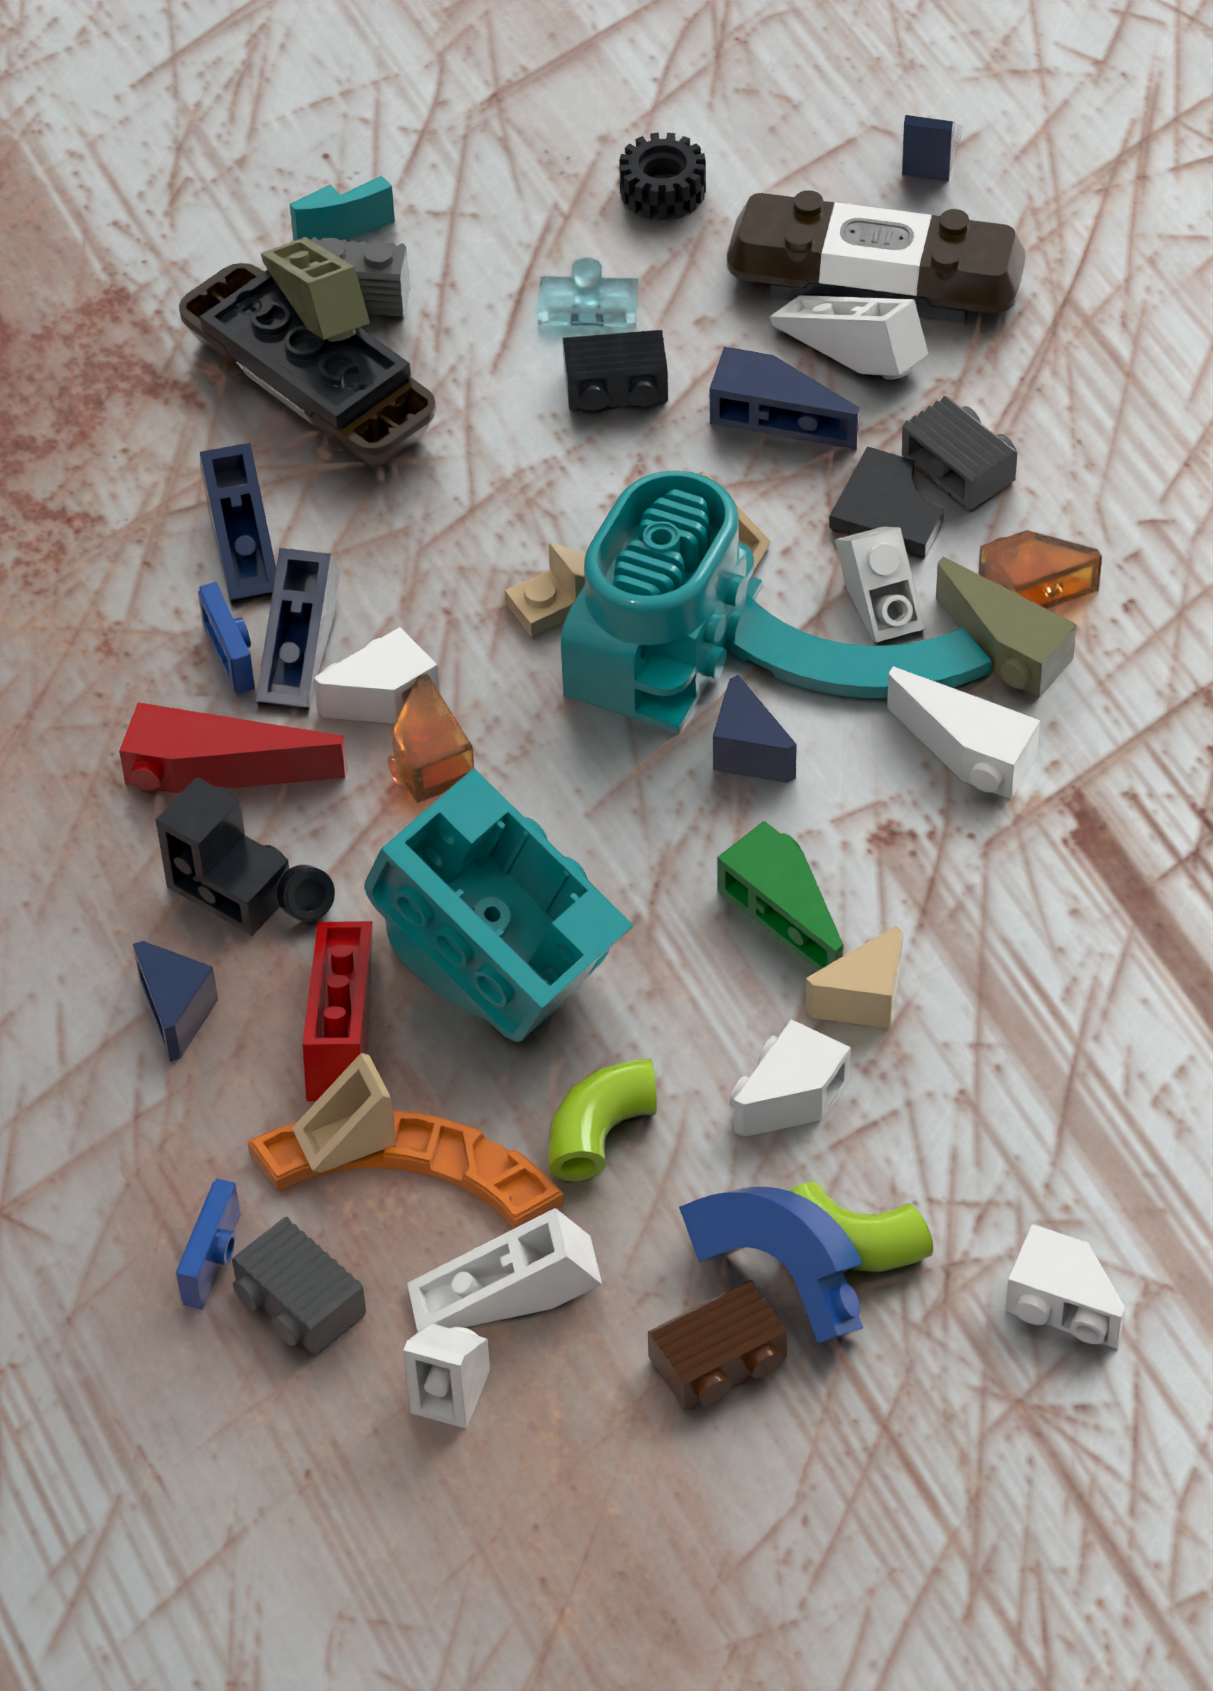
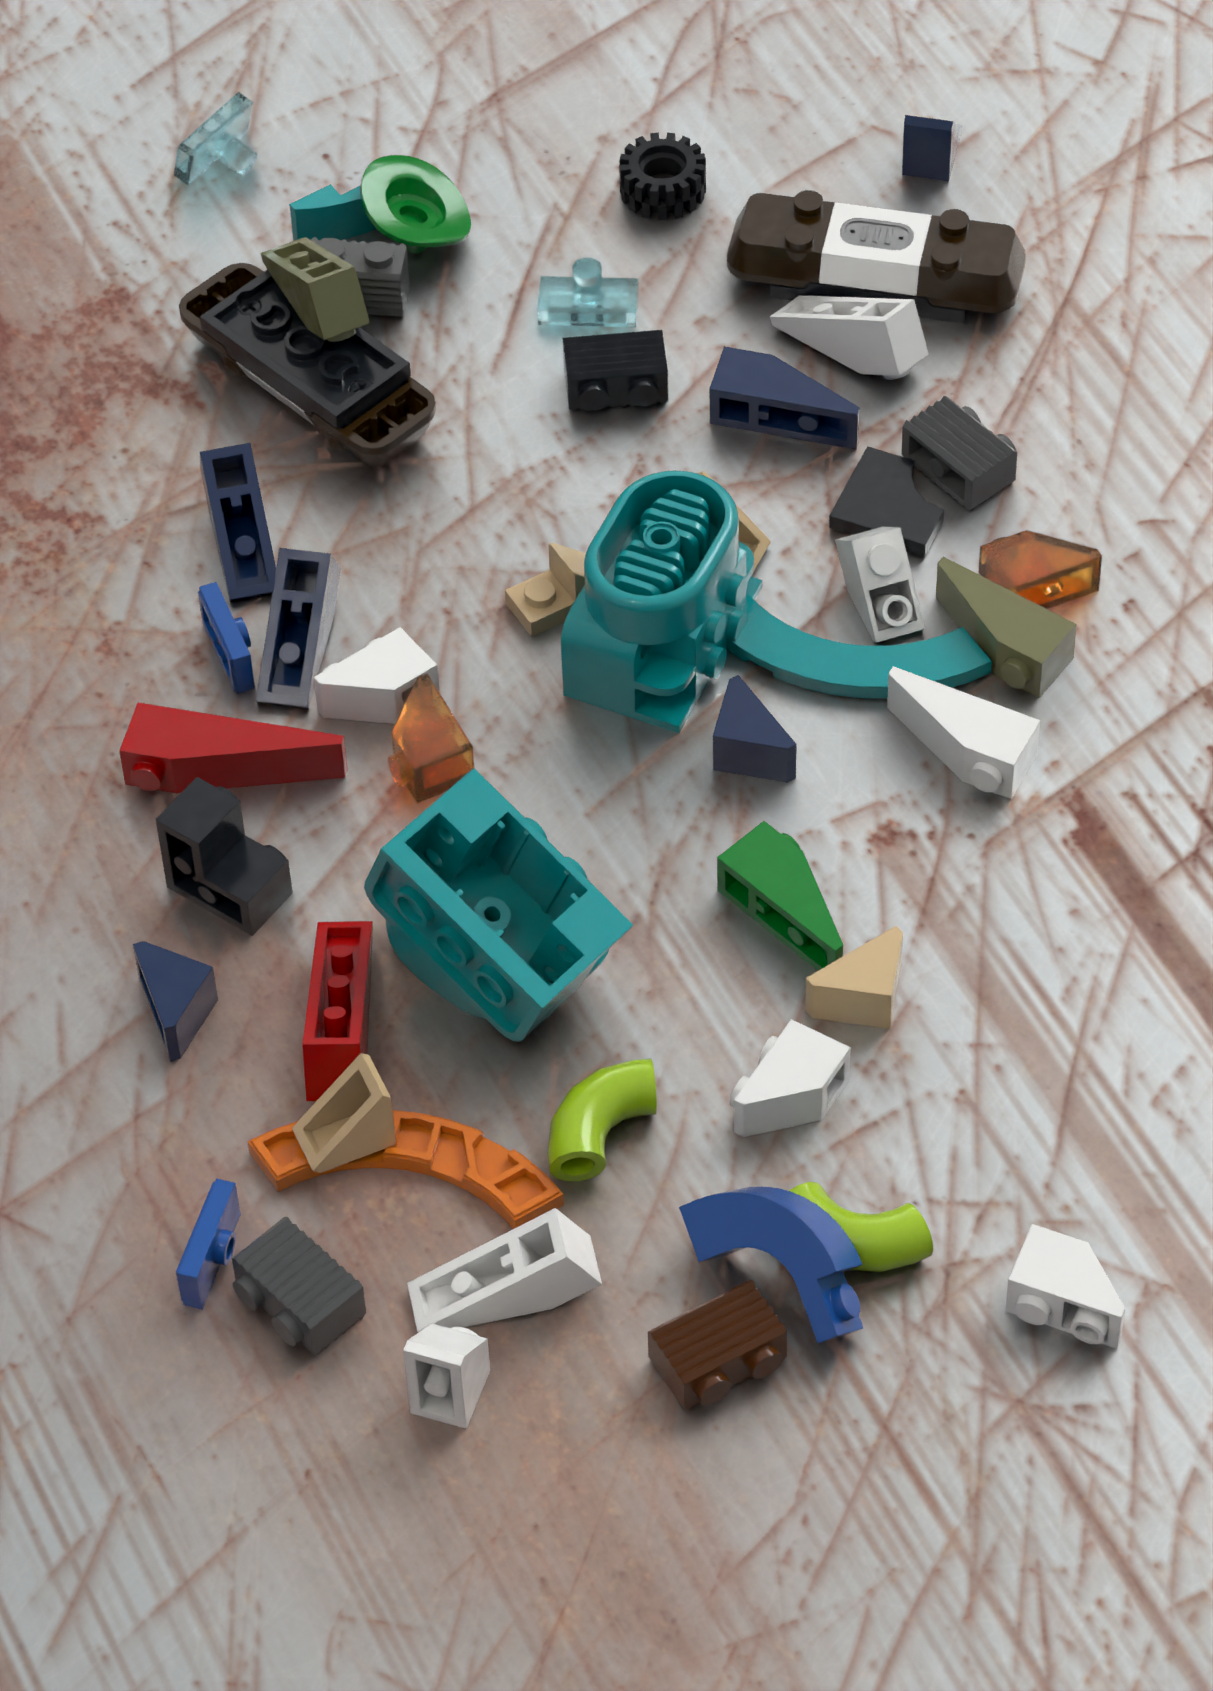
(219, 140): none -> clear light blue tile
(305, 893): black tile -> none
(414, 203): none -> green hat

